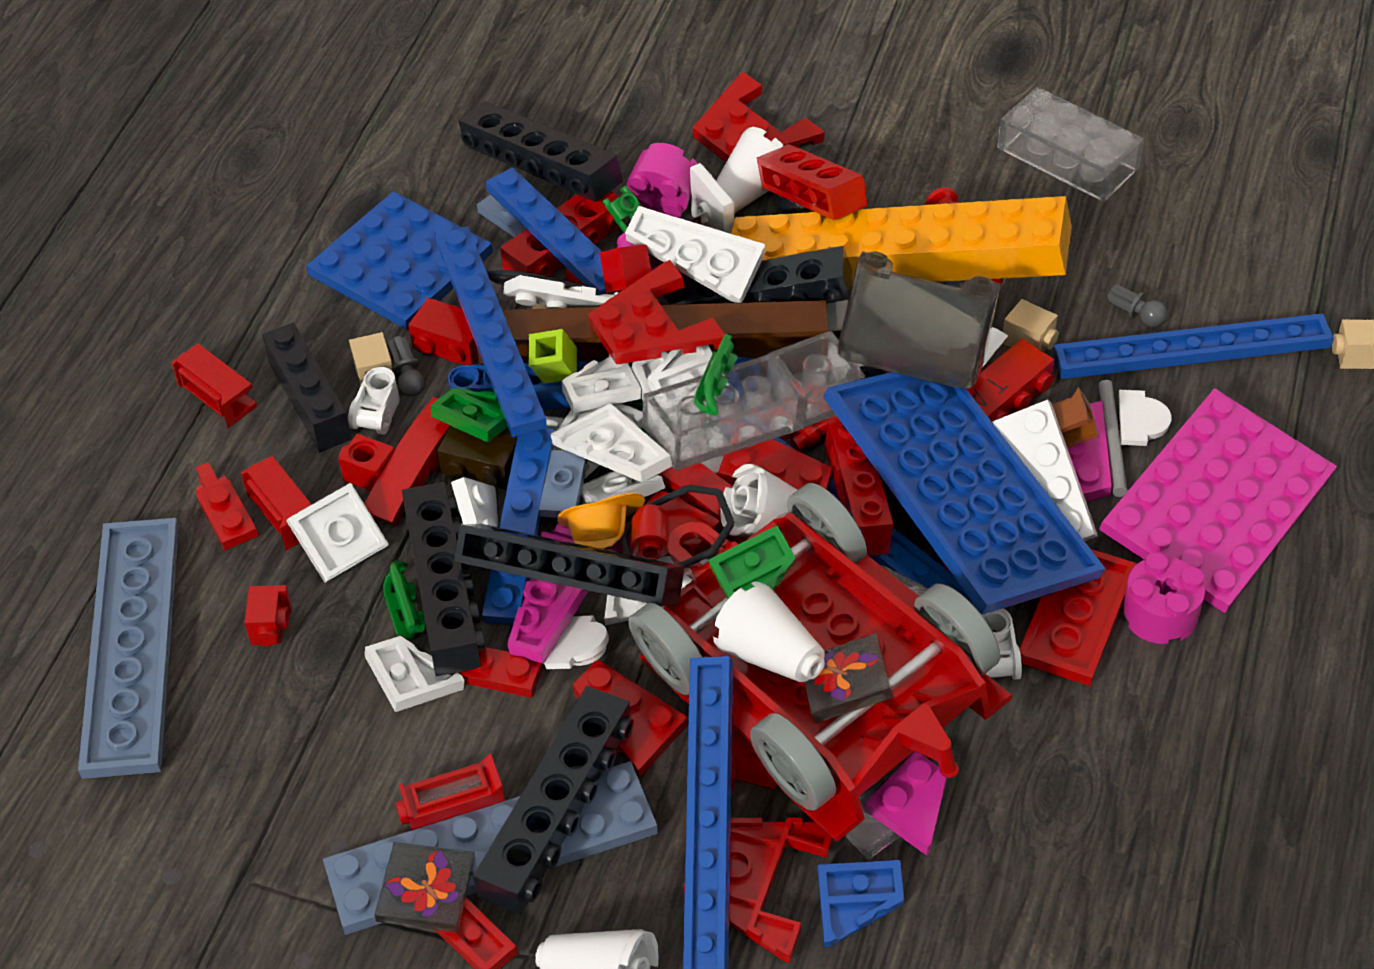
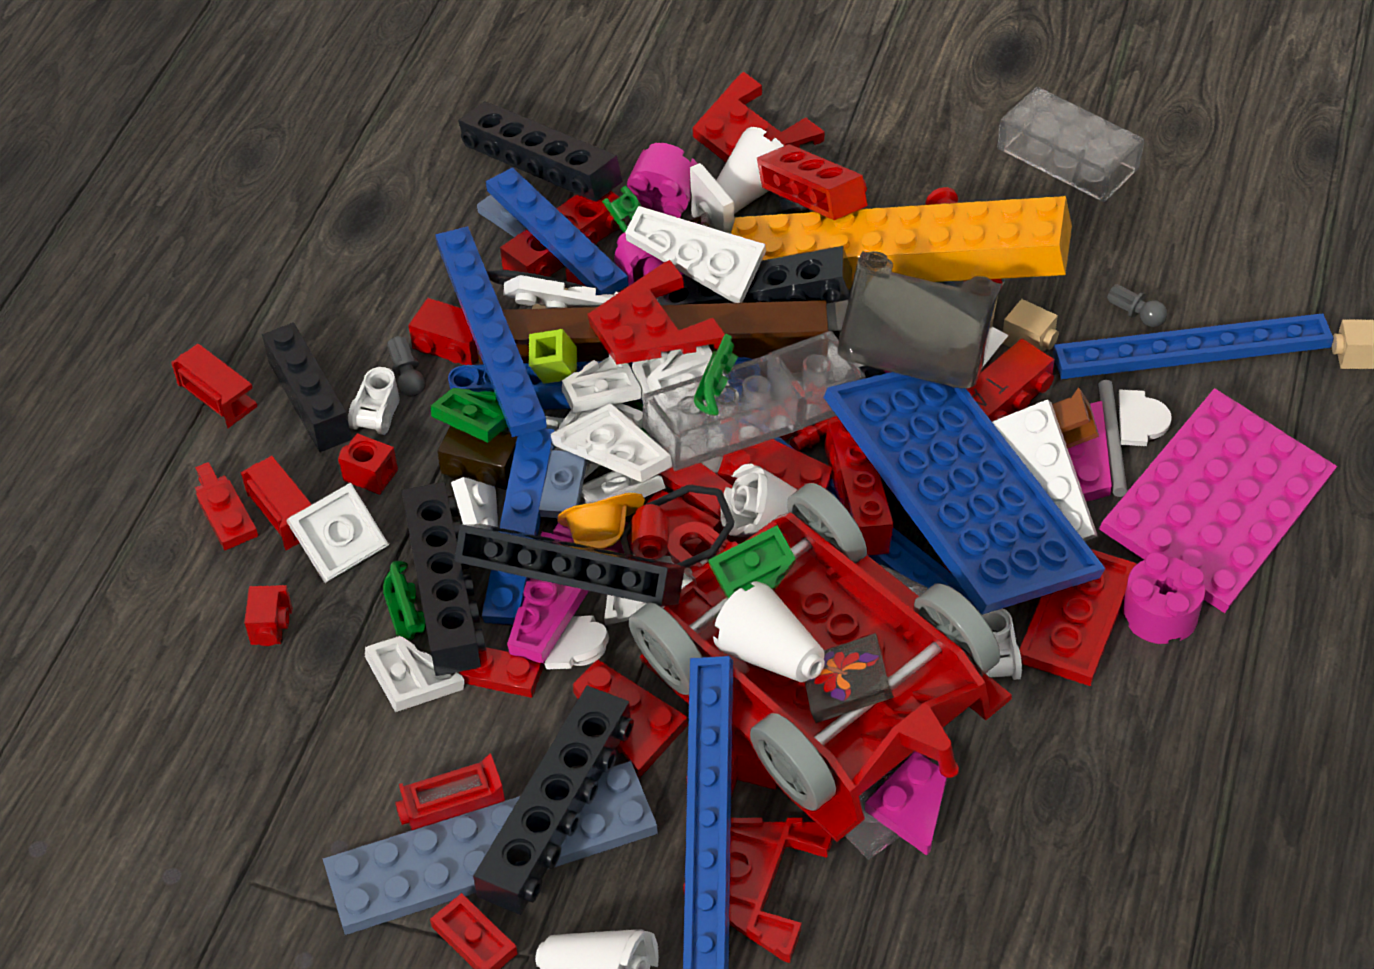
(130, 649): sand blue plate -> none
(369, 353): tan brick -> none
(391, 259): blue plate -> none
(407, 466): red slope -> none
(425, 887): clear smoke tile -> none
(624, 266): red brick -> none
(857, 896): blue wing -> none

